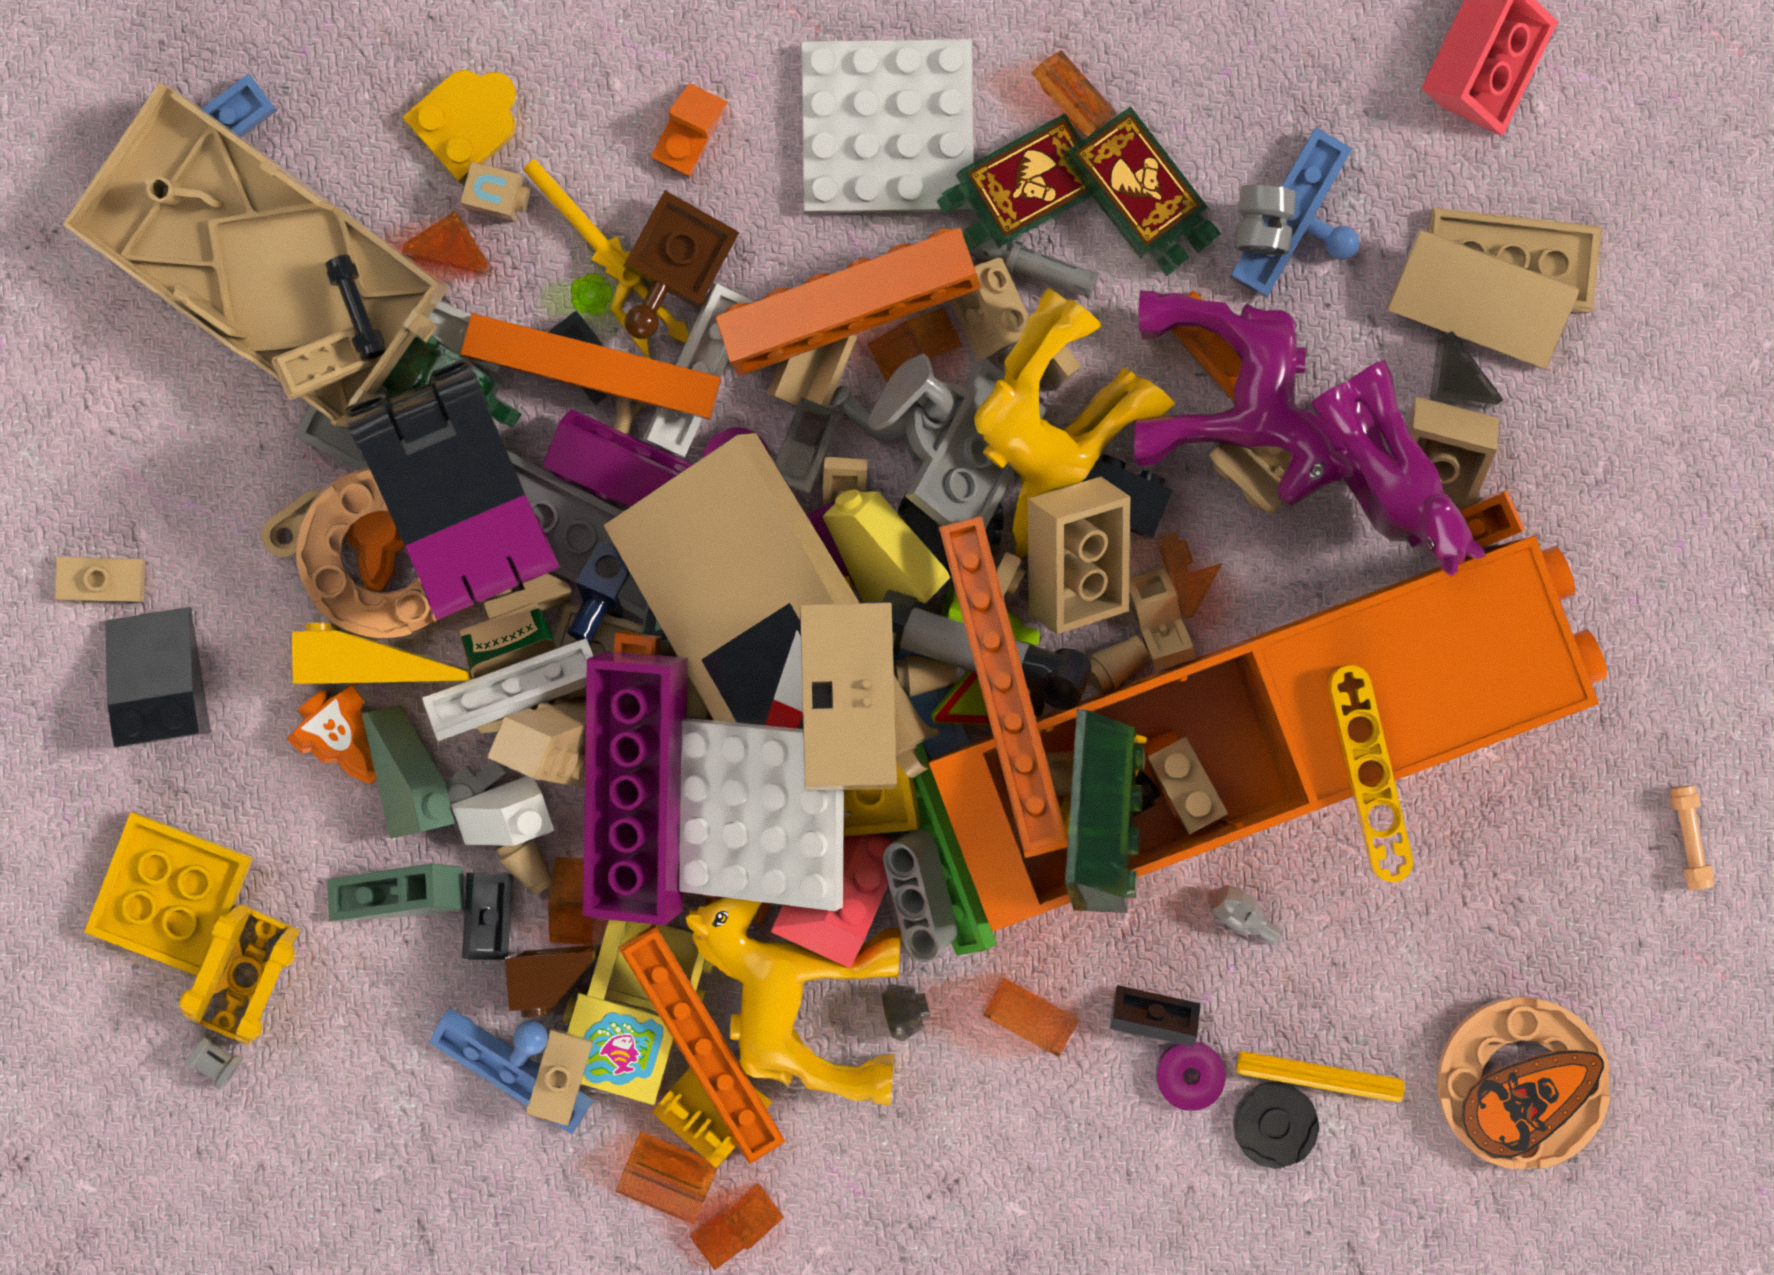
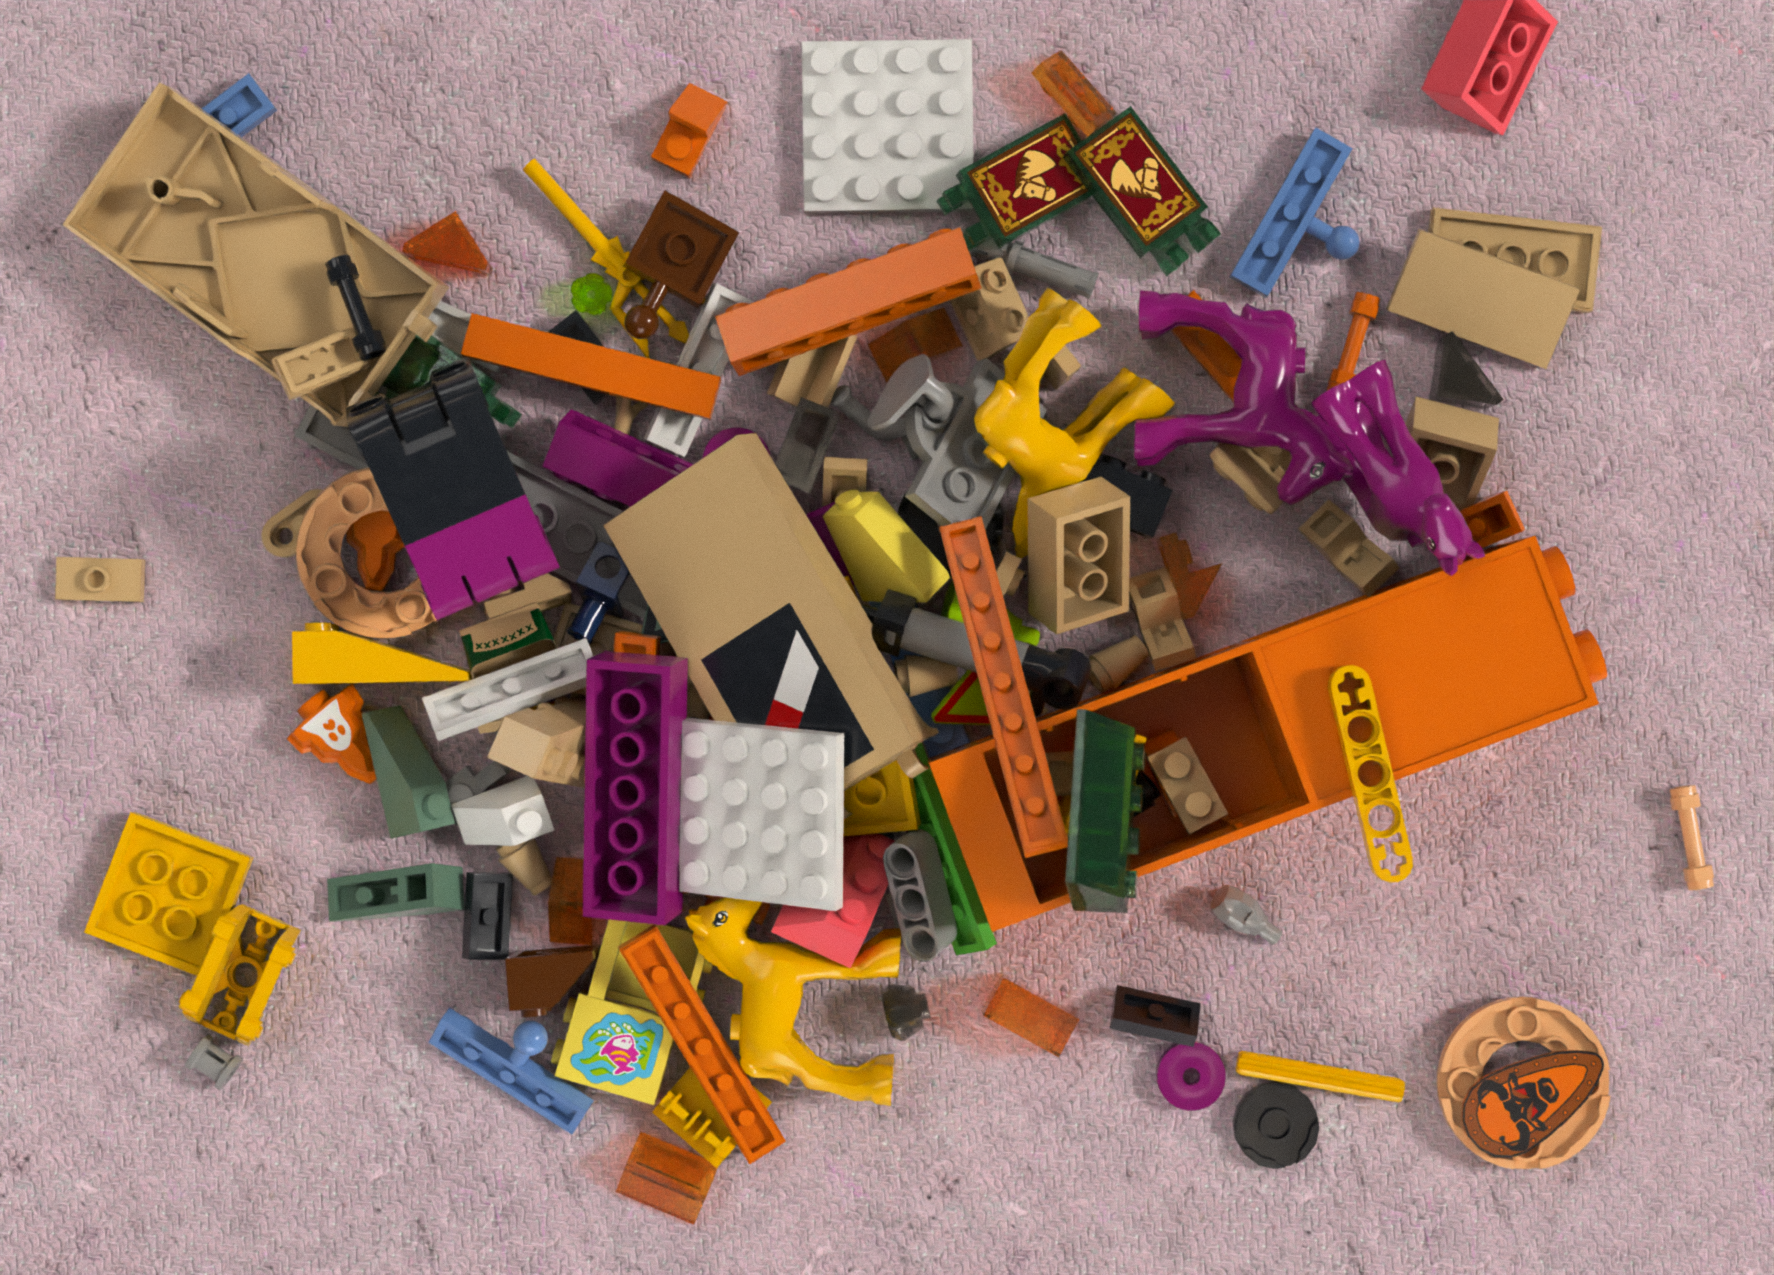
(154, 678): black slope -> none
(466, 119): yellow plate -> none
(495, 192): tan brick -> none
(559, 1077): tan plate -> none
(737, 1226): clear orange slope -> none
(848, 696): tan brick -> none
(1262, 205): light grey wheel -> none
(1348, 549): none -> tan slope
(1364, 309): none -> orange bar

